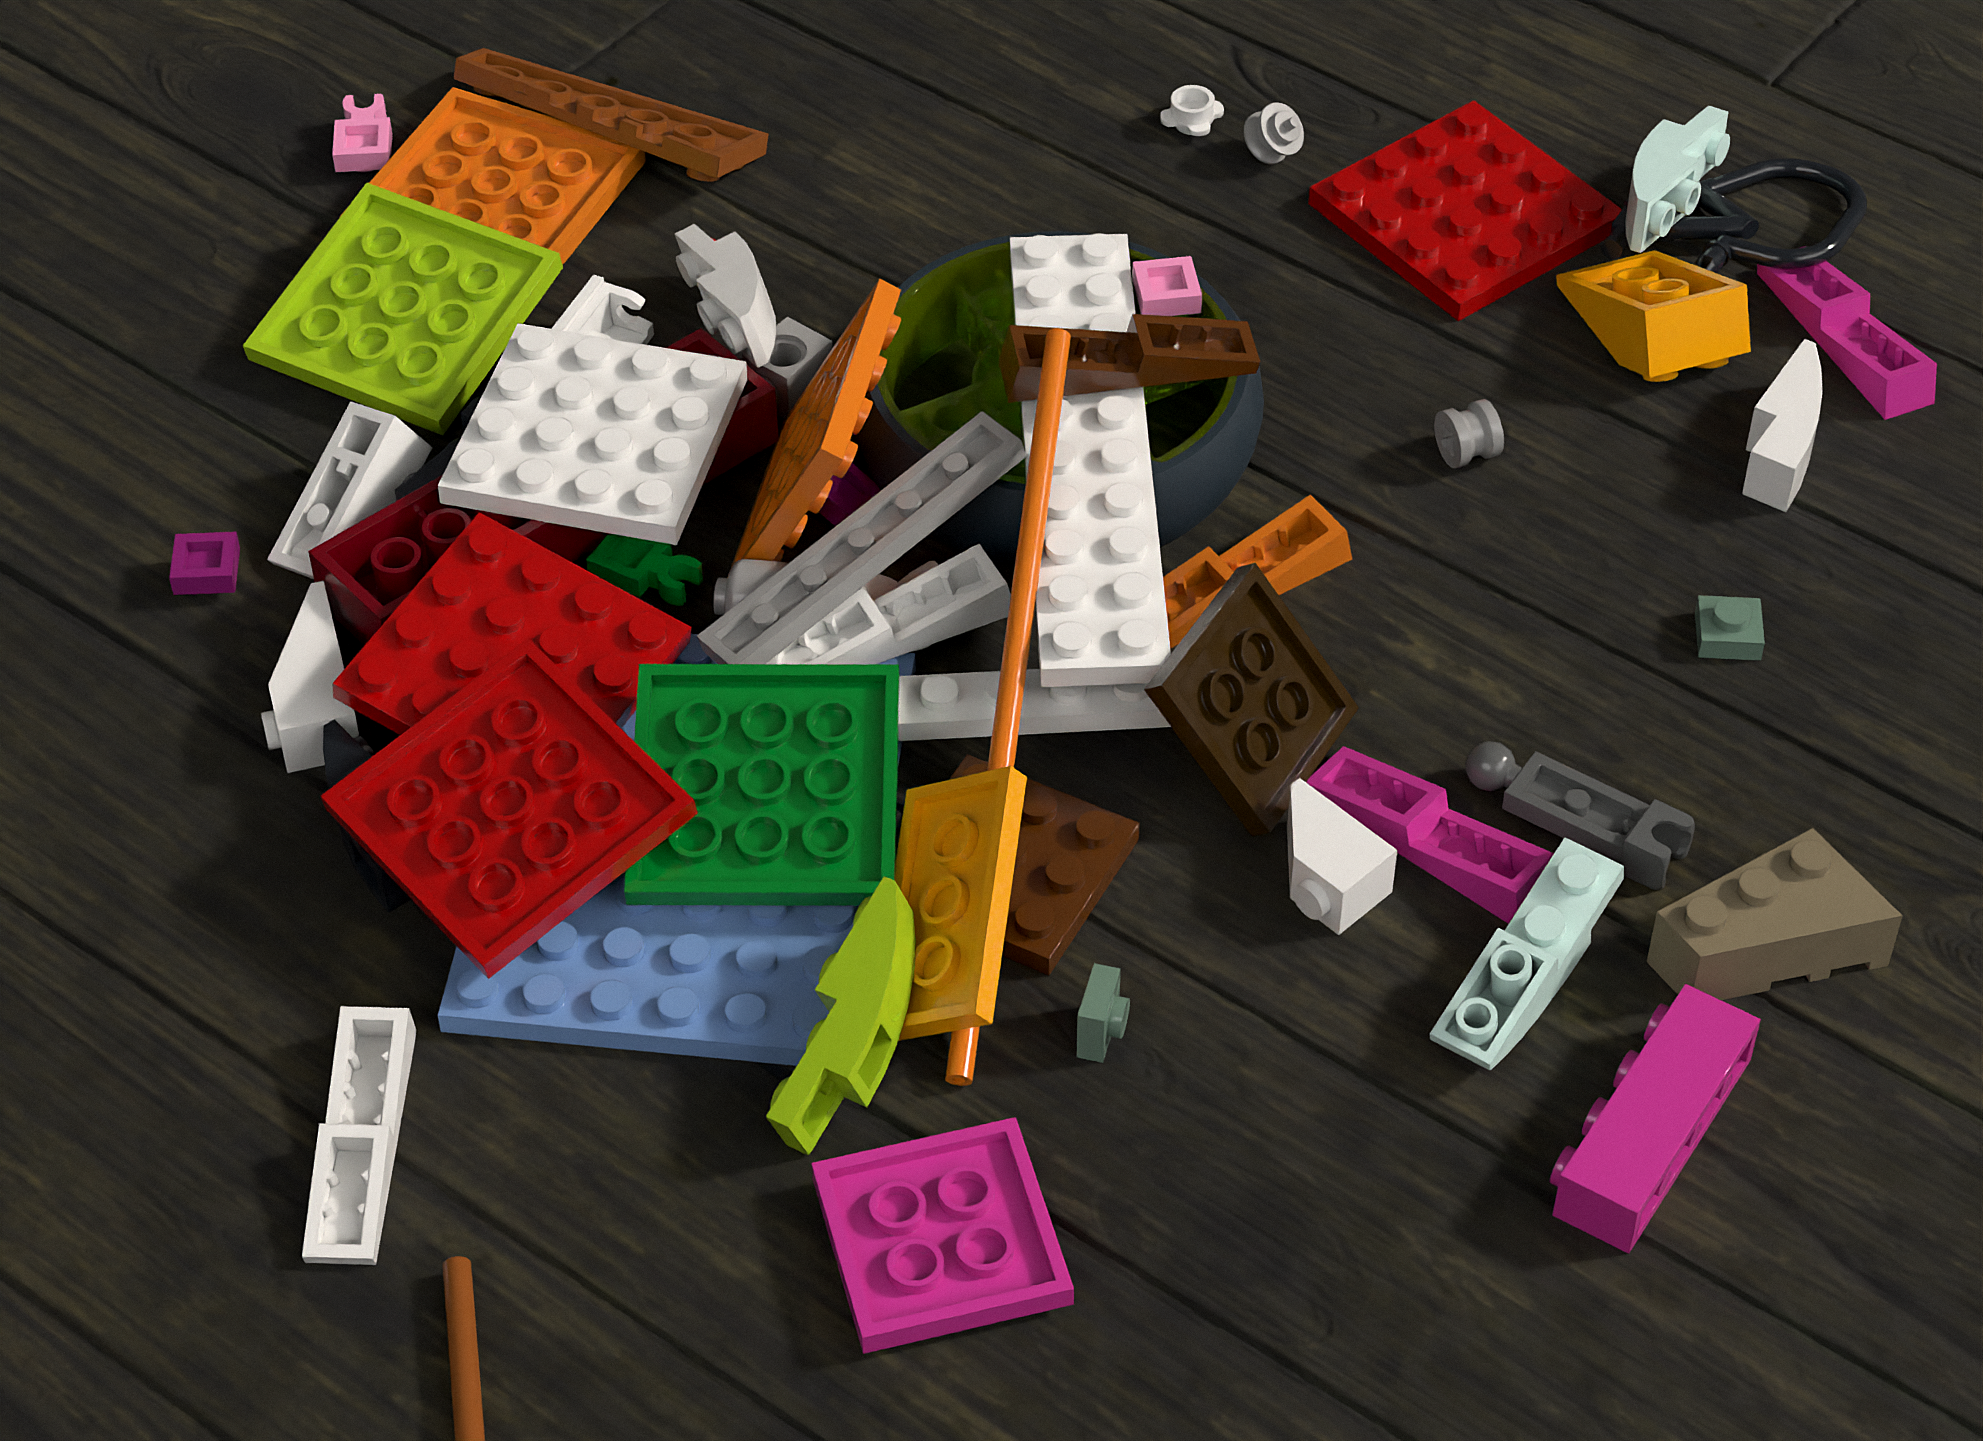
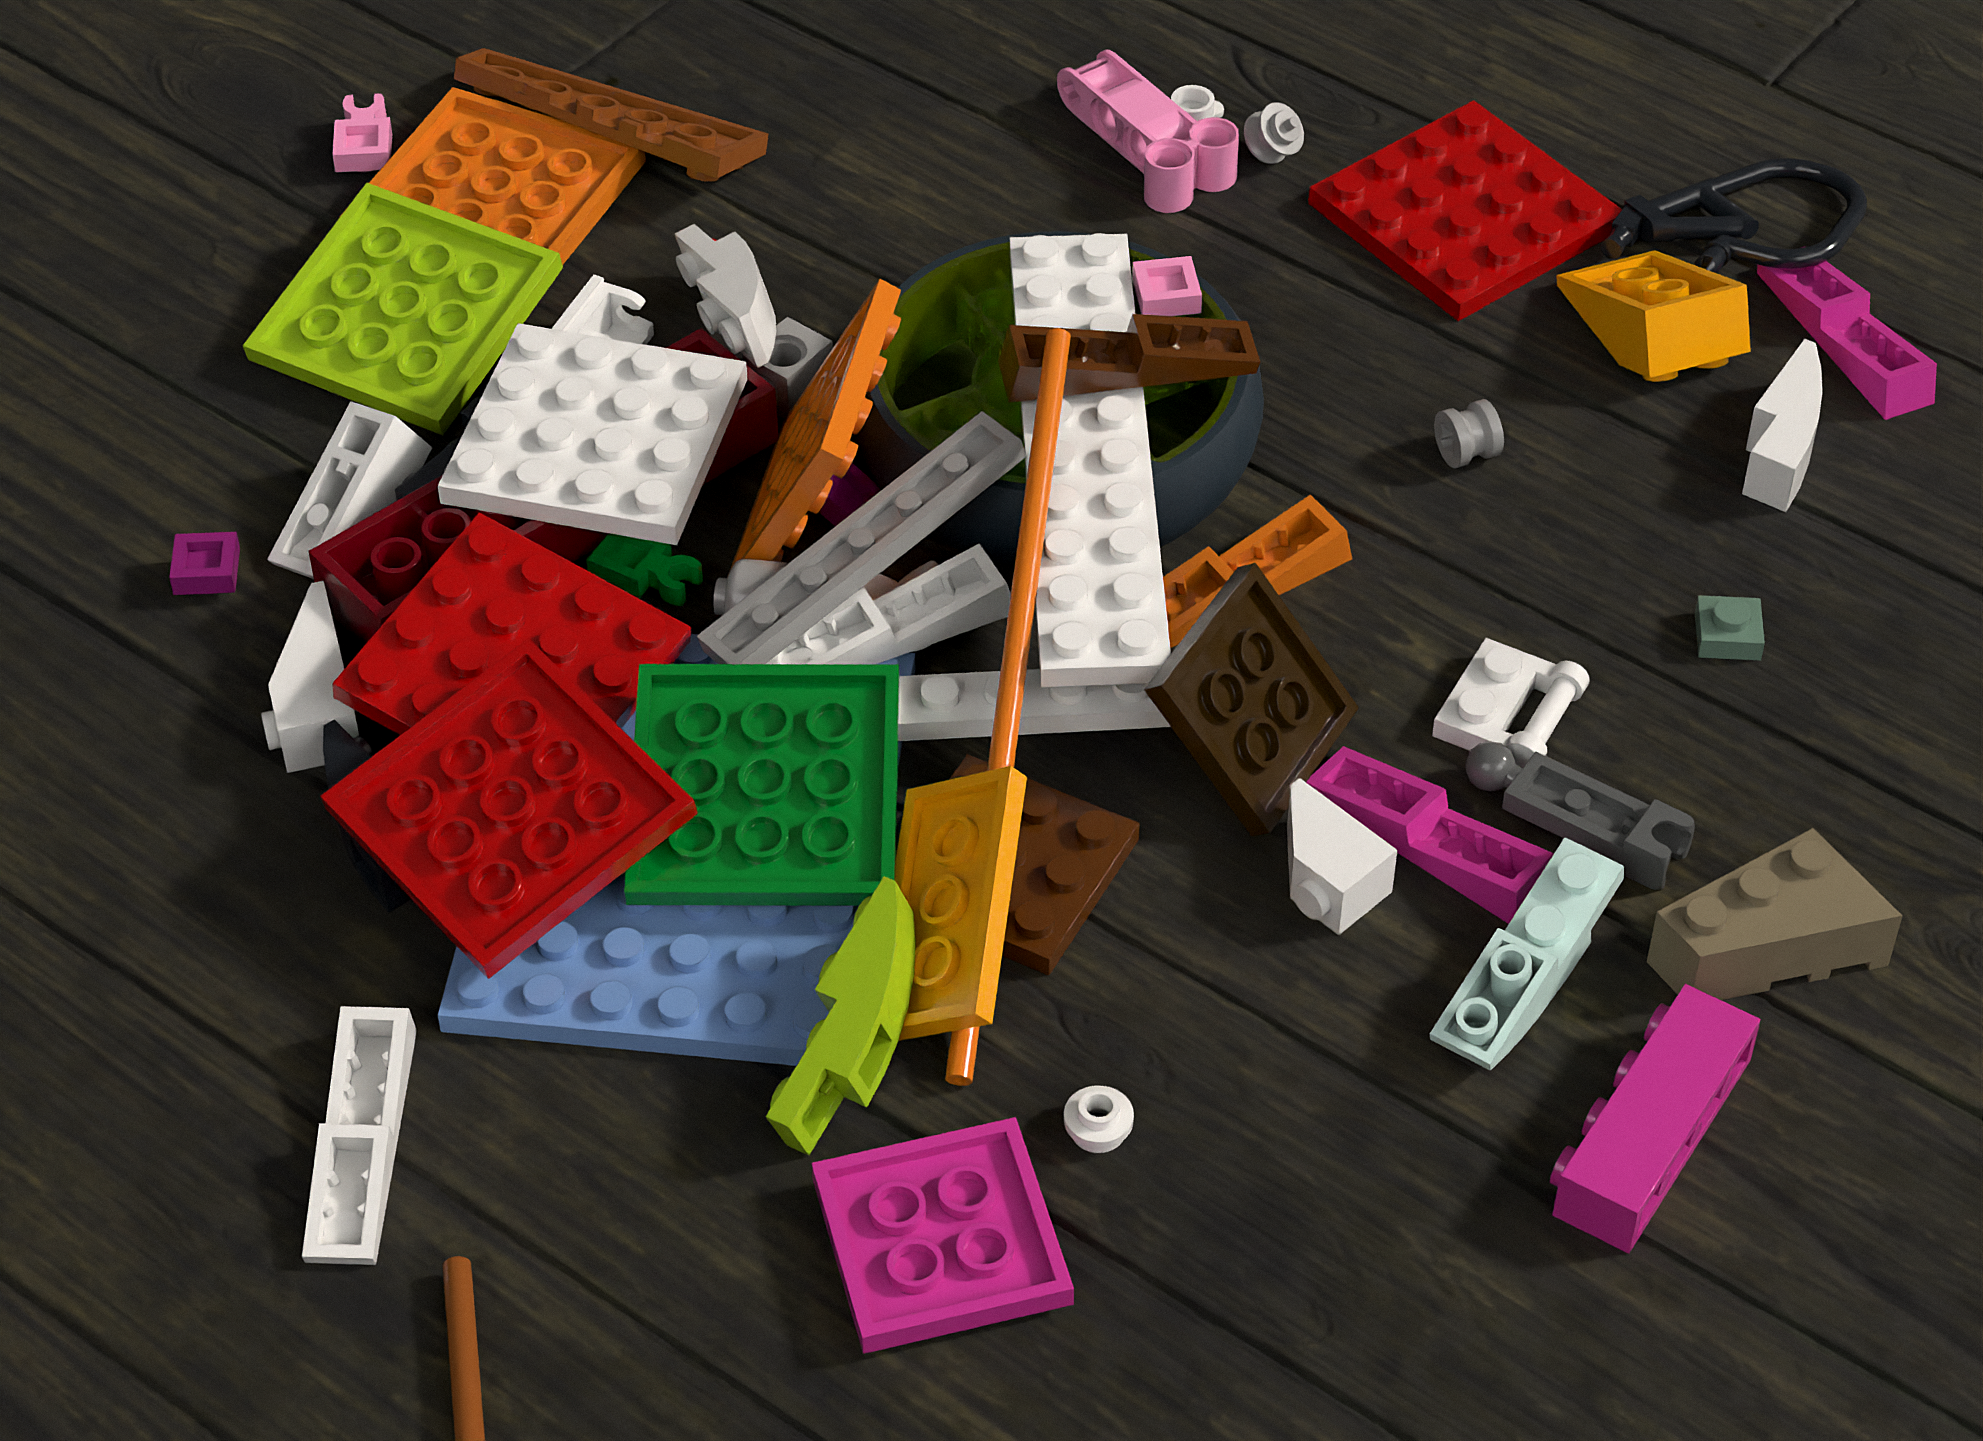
(1093, 1132): none -> white plate
(1101, 1013): sand green plate -> none
(1152, 131): none -> bright pink piece
(1495, 692): none -> white plate
(1669, 173): light aqua slope -> none

